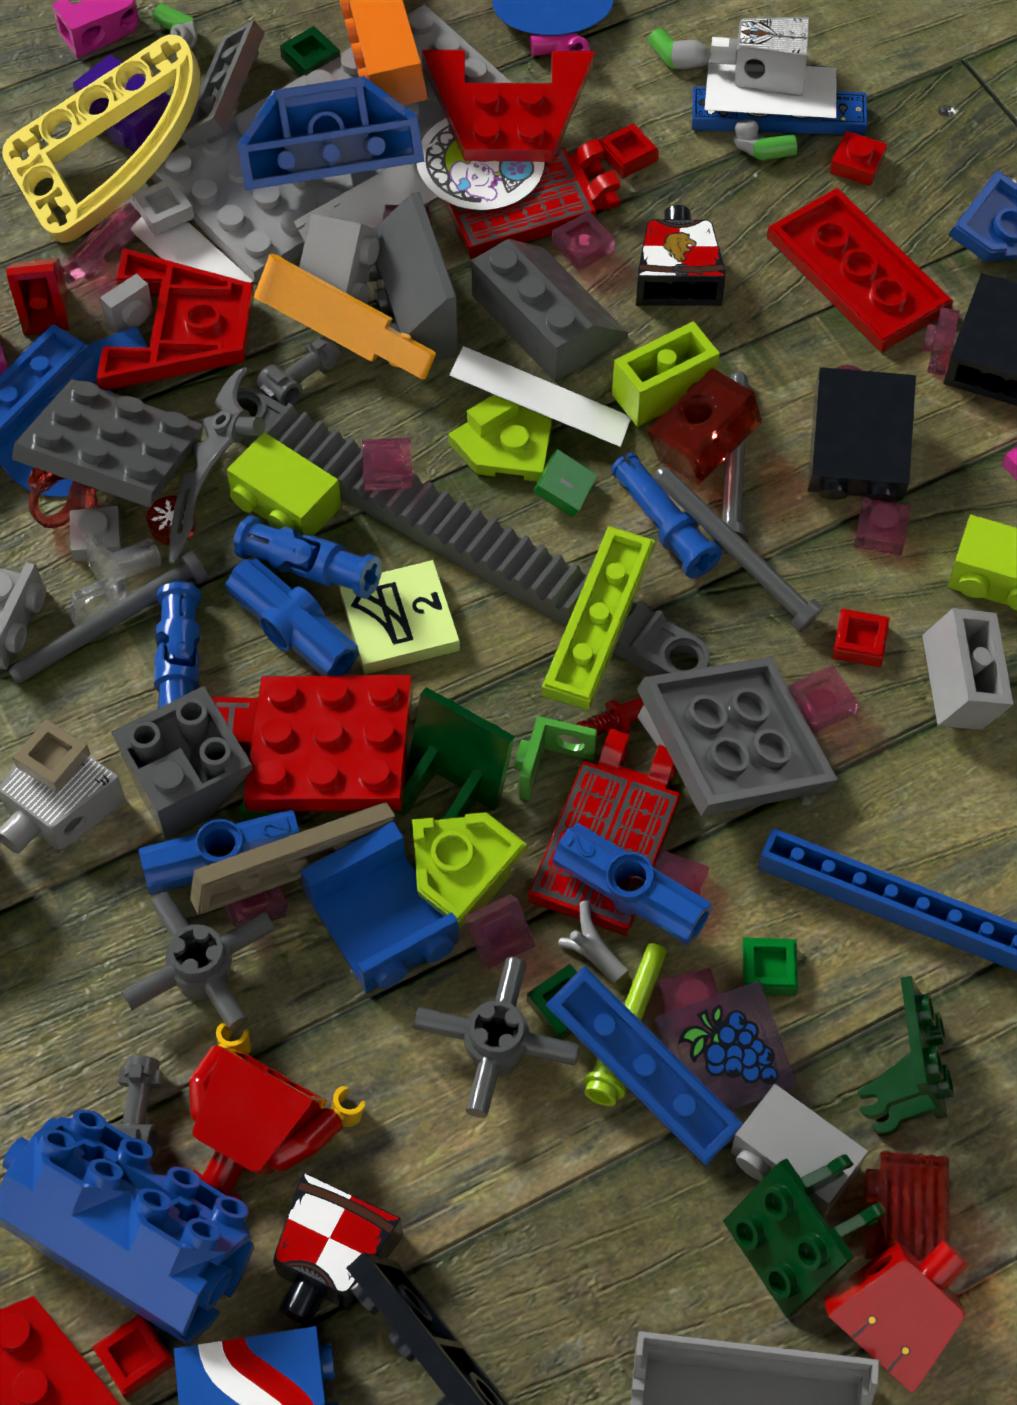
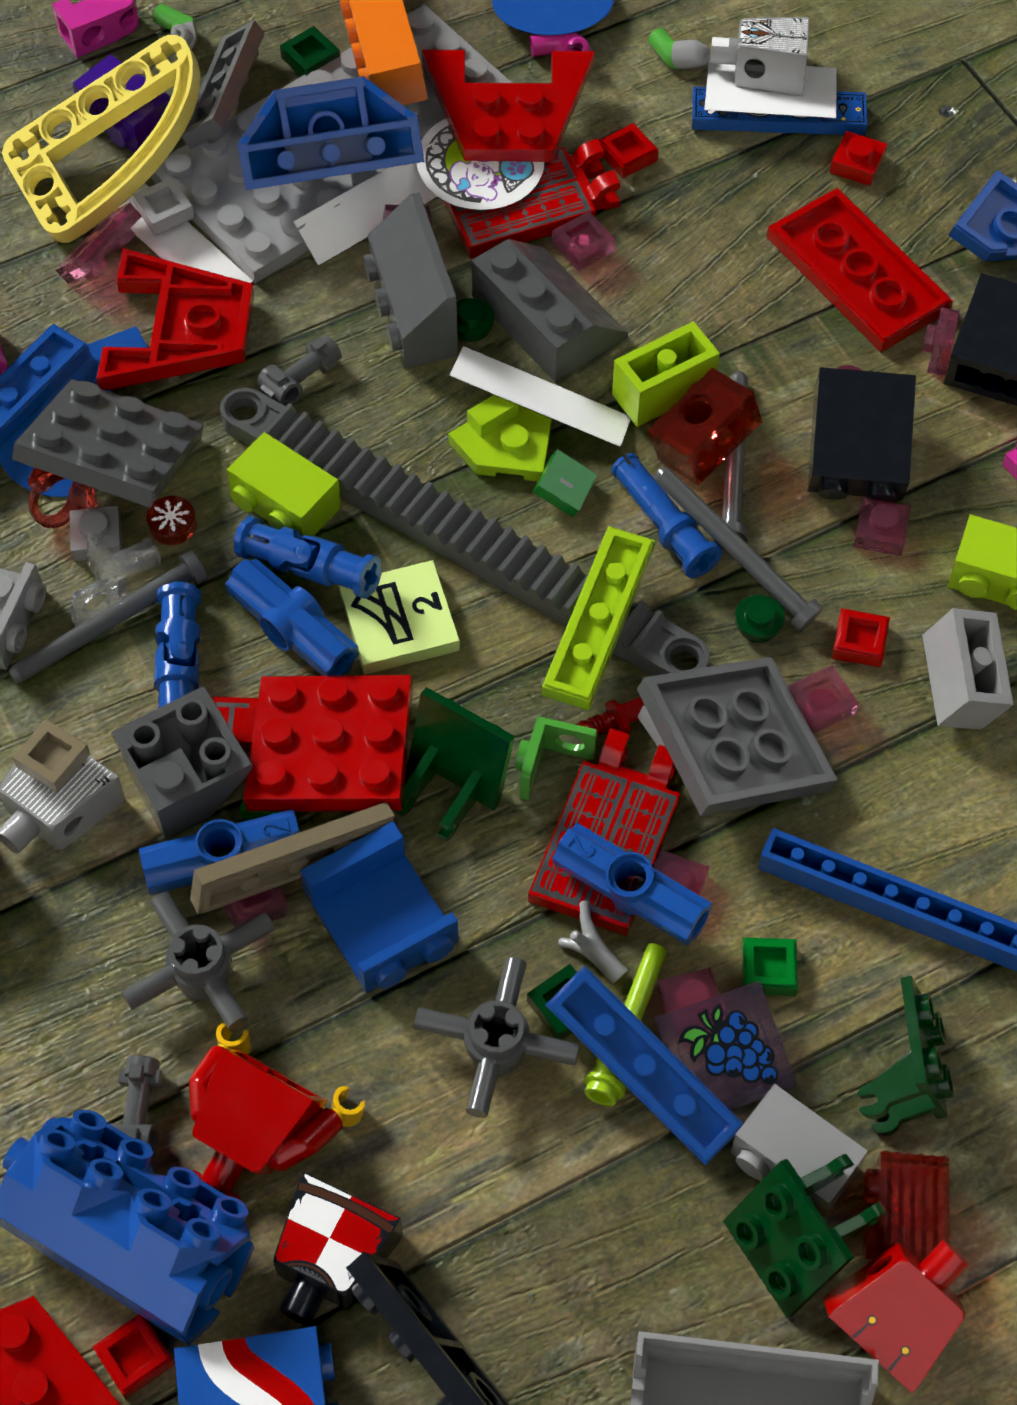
(39, 294): red slope -> none
(127, 305): light grey plate -> none
(222, 430): dark grey piece -> none
(339, 317): light orange piece -> none
(340, 253): light grey brick -> none
(387, 464): clear pink plate -> none
(463, 861): lime plate -> none
(474, 319): none -> dark green plate
(499, 931): clear pink plate -> none
(680, 262): torso -> none
(759, 618): none -> dark green plate
(760, 147): arm -> none

